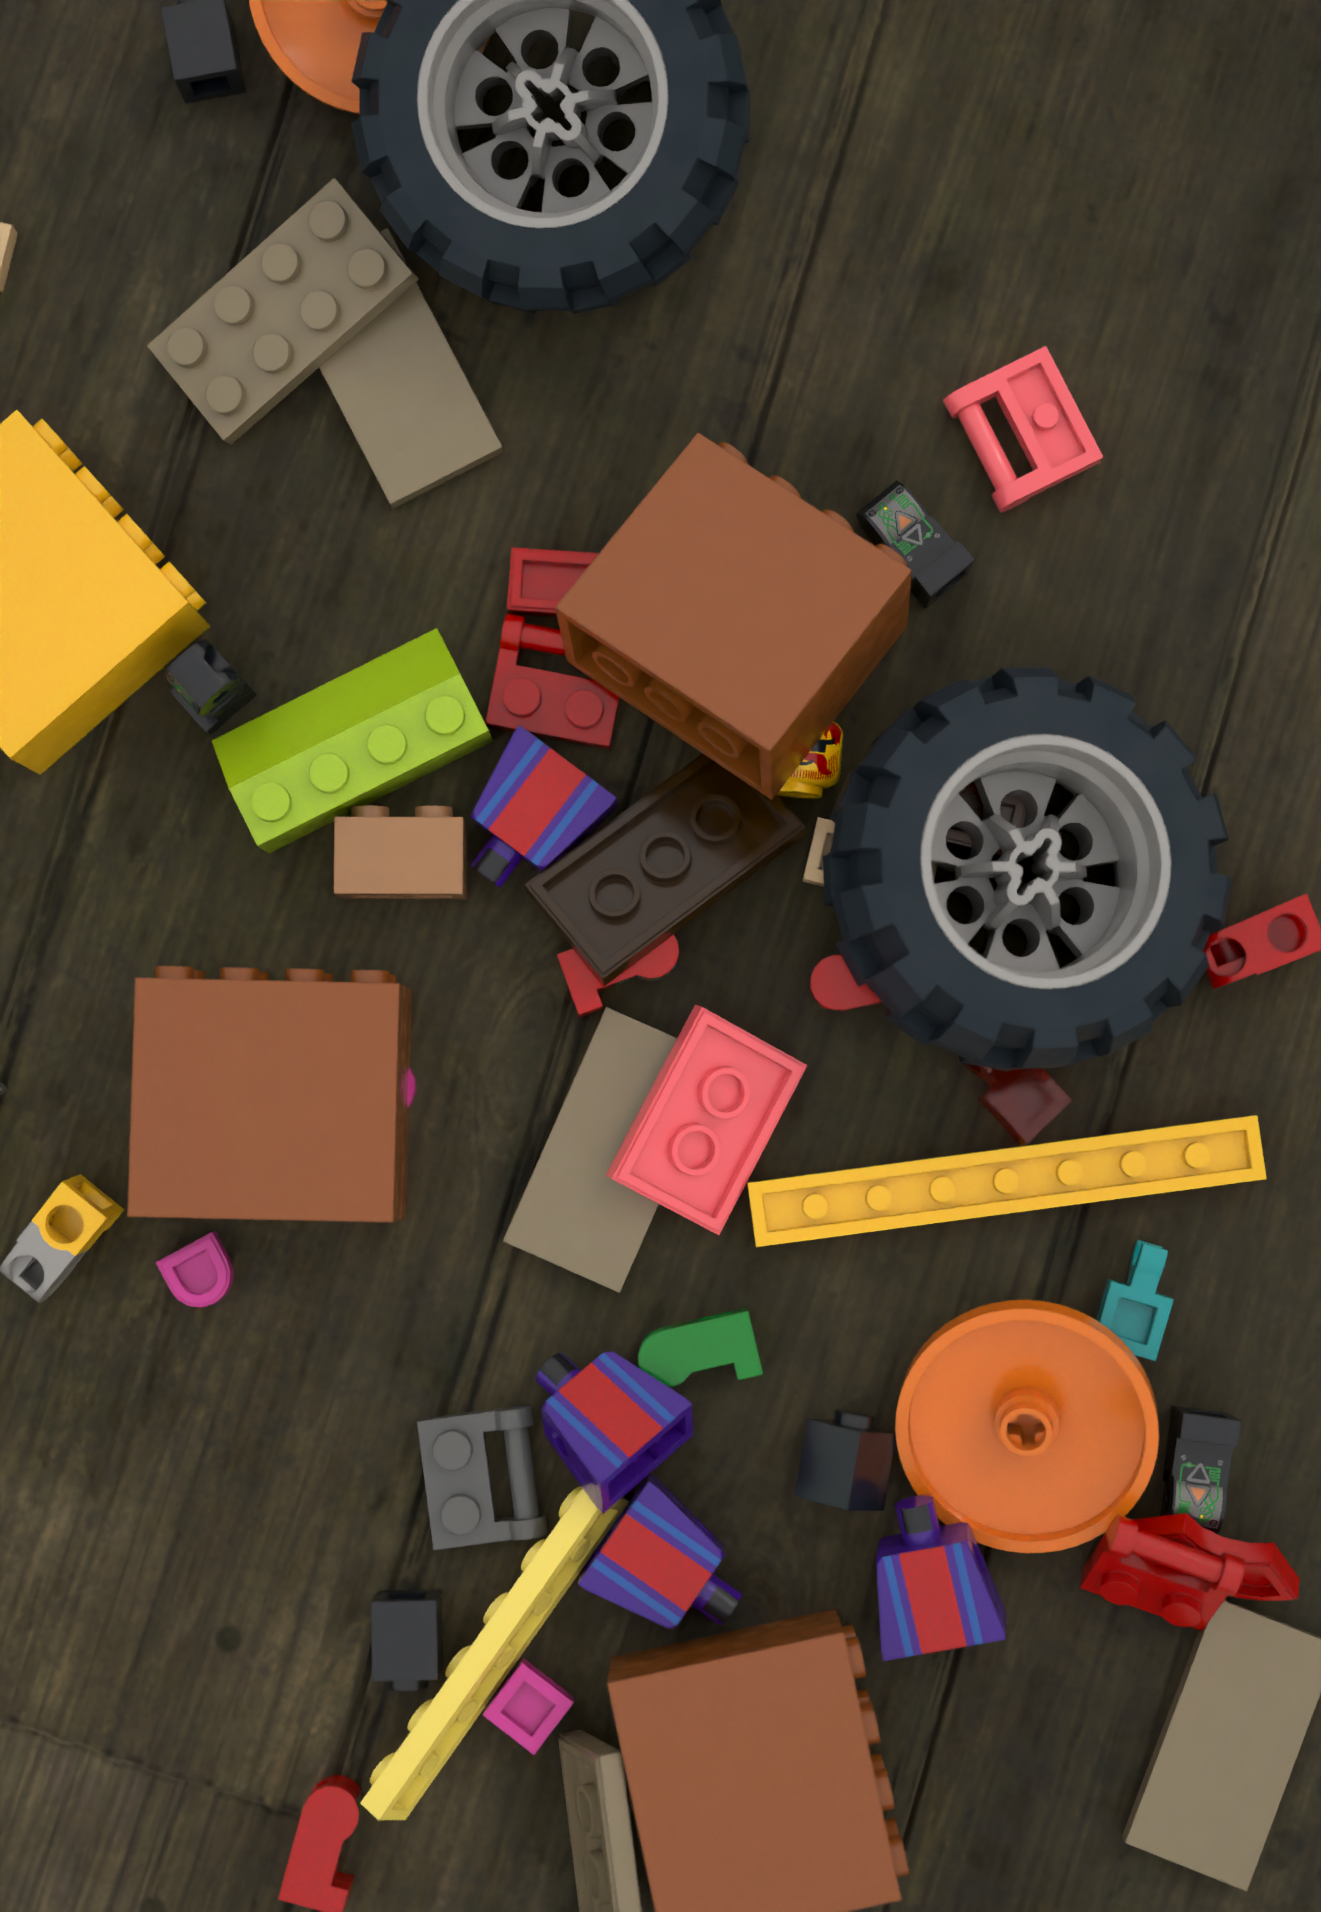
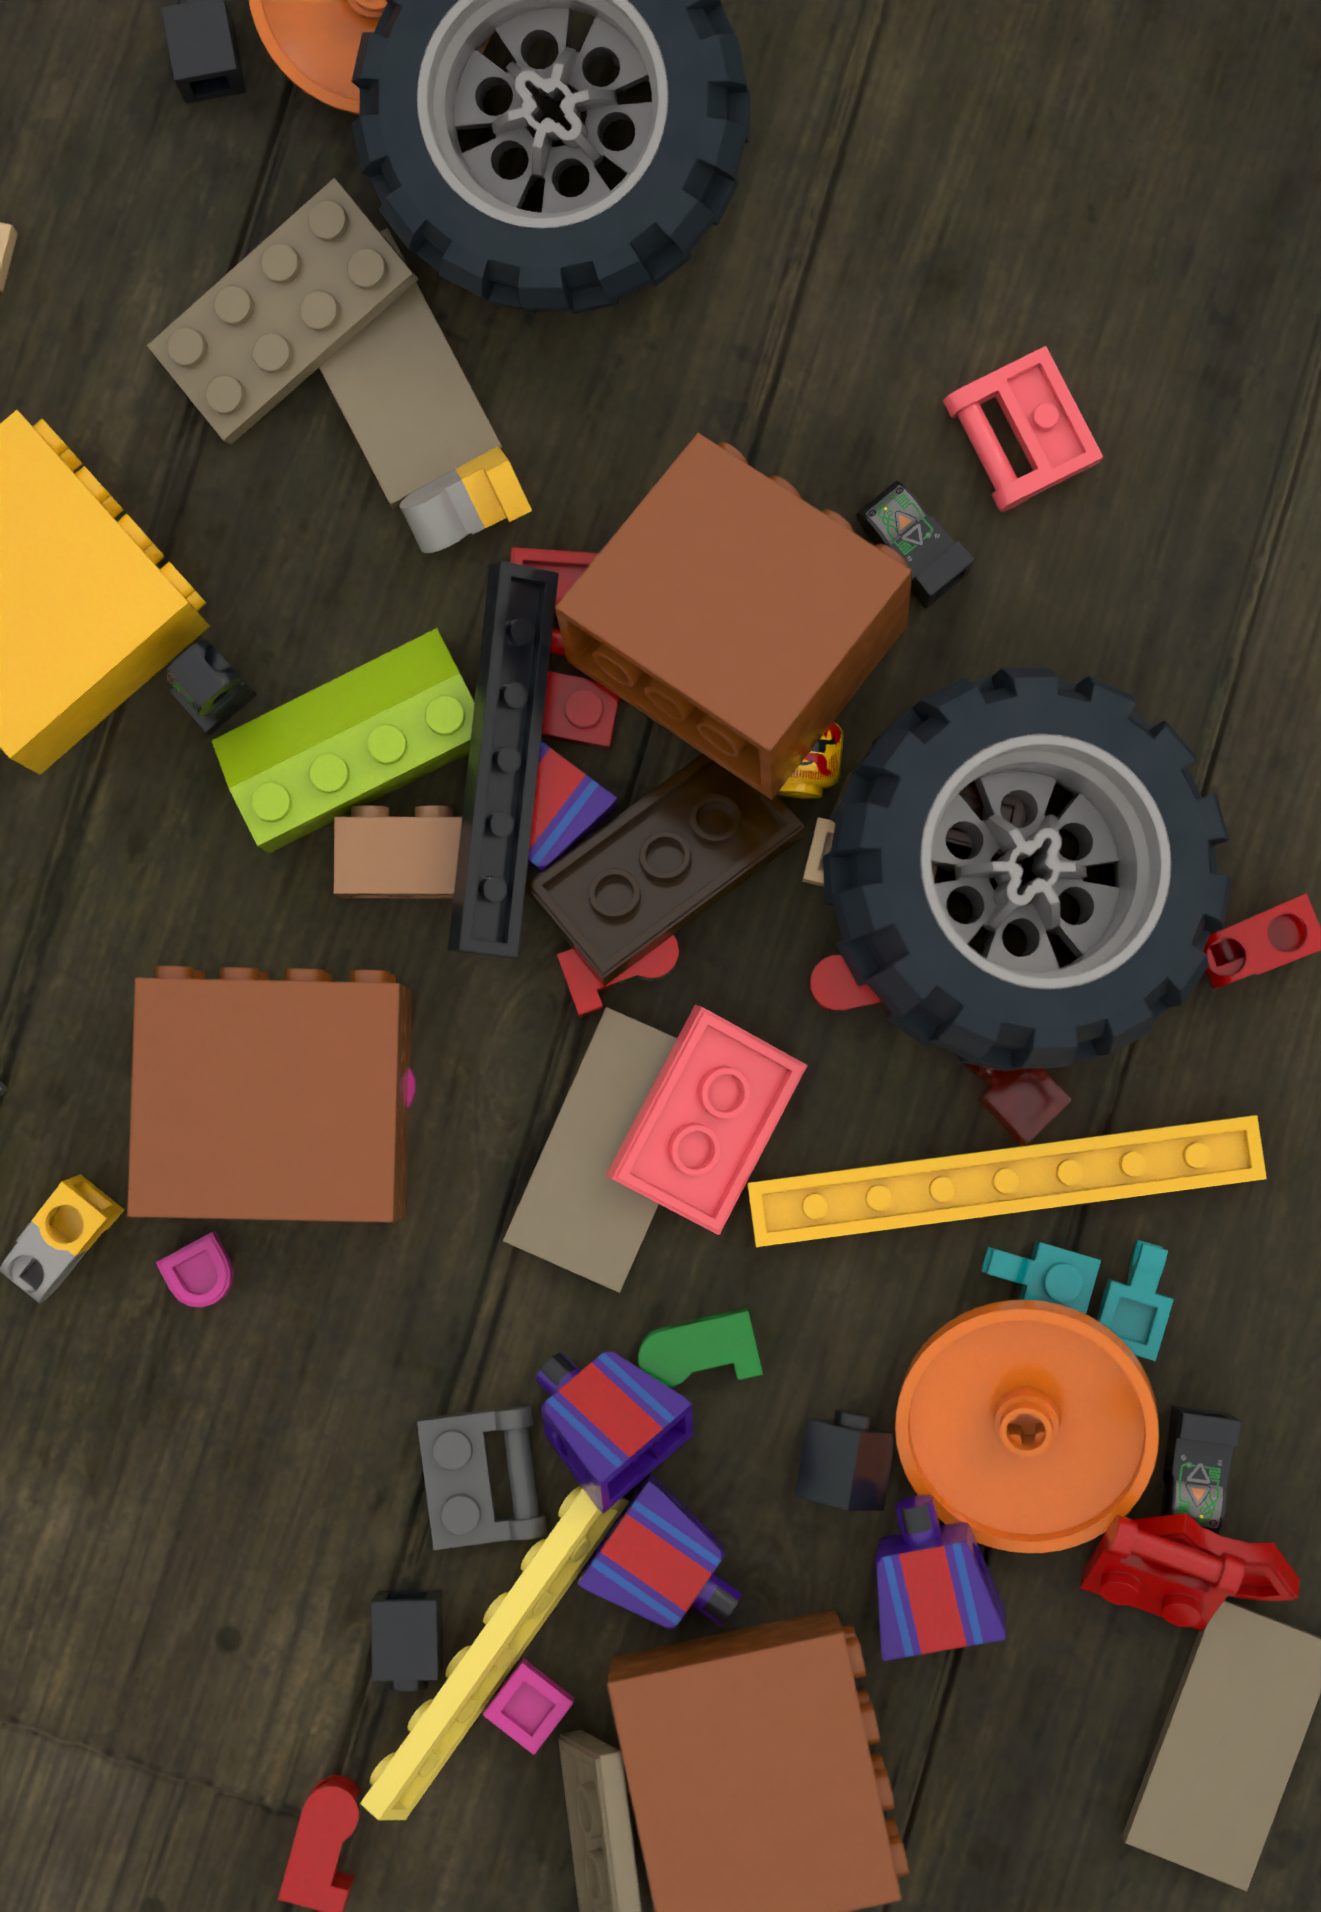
(464, 501): none -> leg
(503, 760): none -> black plate
(1048, 1275): none -> teal plate

